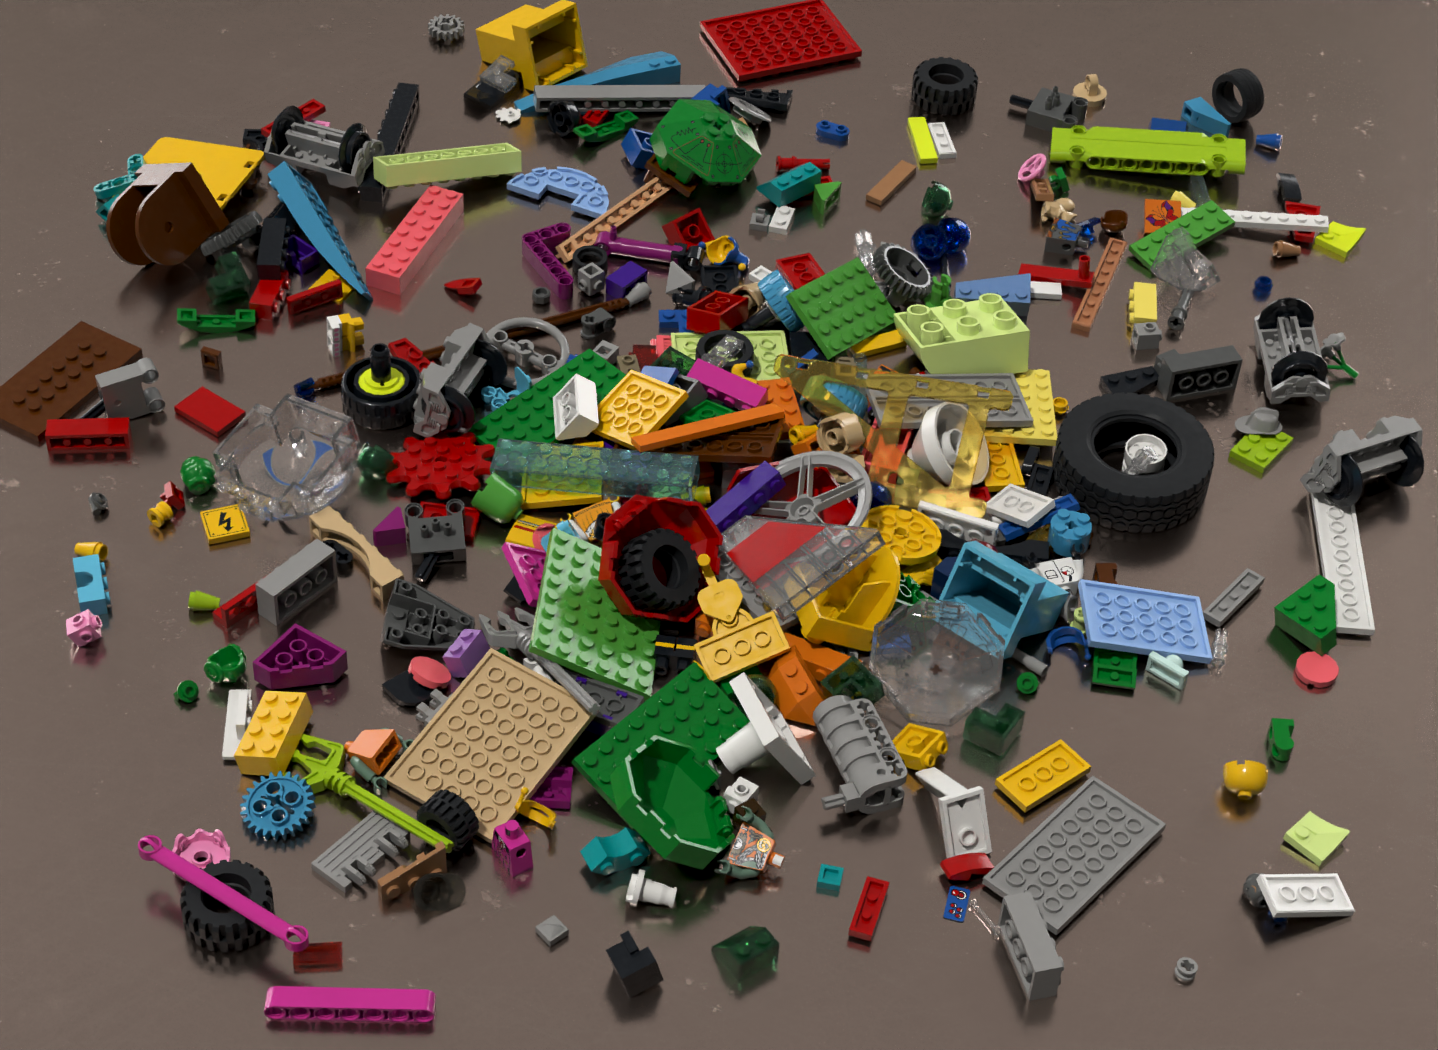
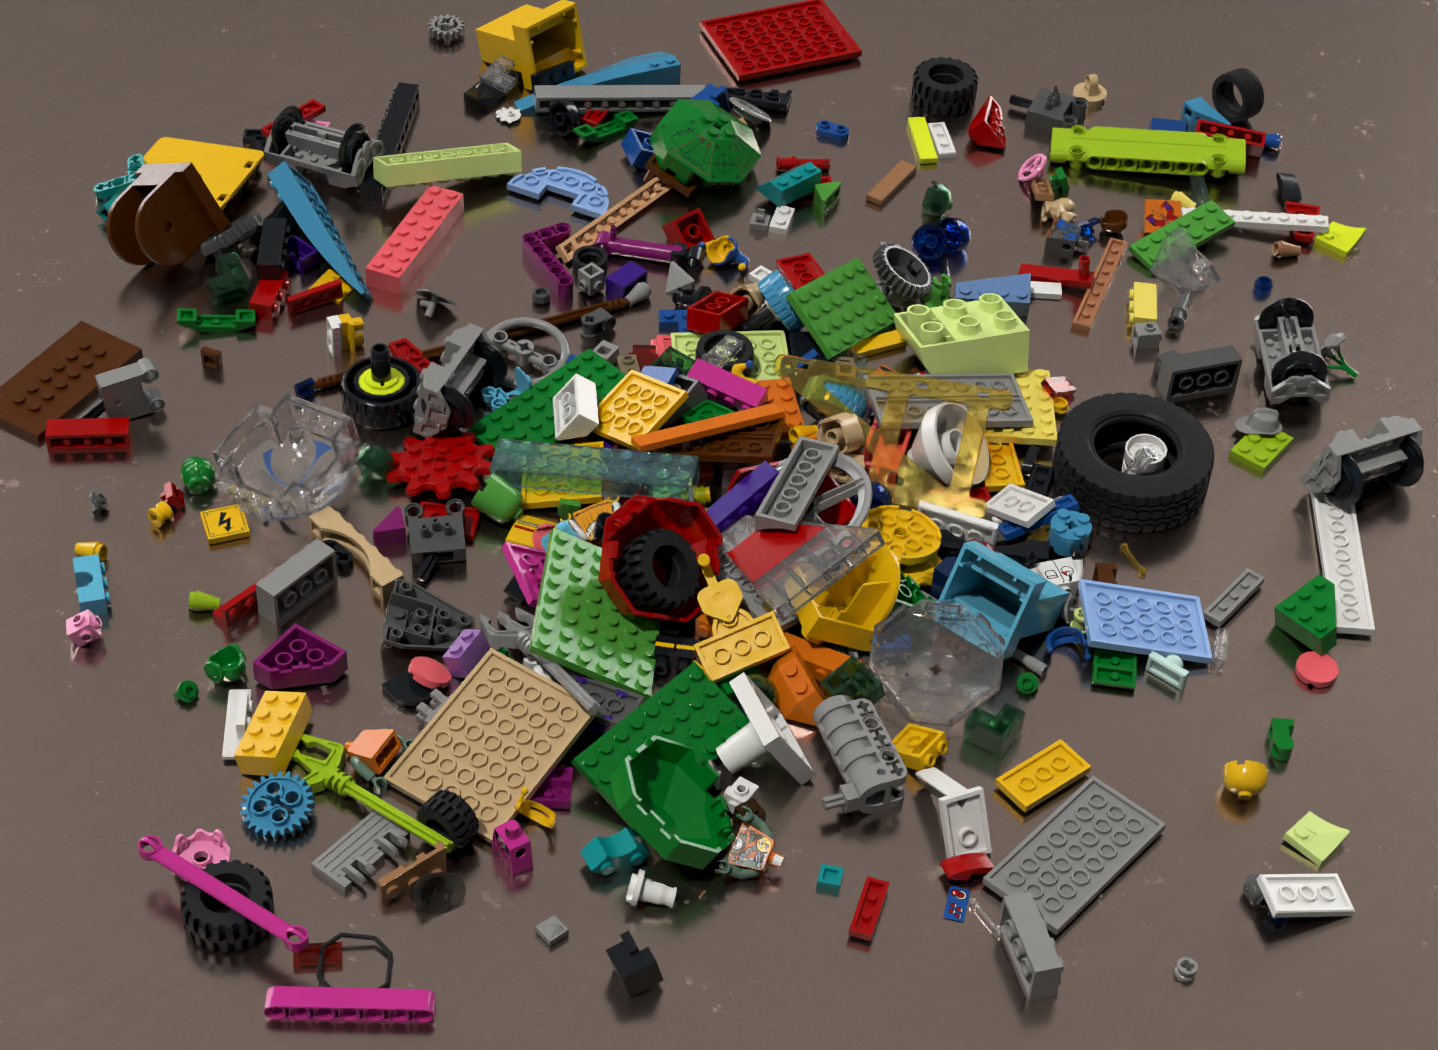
(210, 411): red tile -> none
(354, 936): none -> black piece
(434, 298): none -> light grey shield
(465, 286): red plate -> none
(554, 75): none -> black plate
(568, 506): none -> bright green tile
(719, 277): black tile -> none
(747, 951): clear green slope -> none
(796, 485): none -> light grey arch
(865, 250): clear piece -> none
(987, 126): none -> red wedge
(1058, 386): none -> clear red tile
(1130, 381): black wing -> none
(1142, 570): none -> clear yellow hinge
(1254, 139): none -> red brick

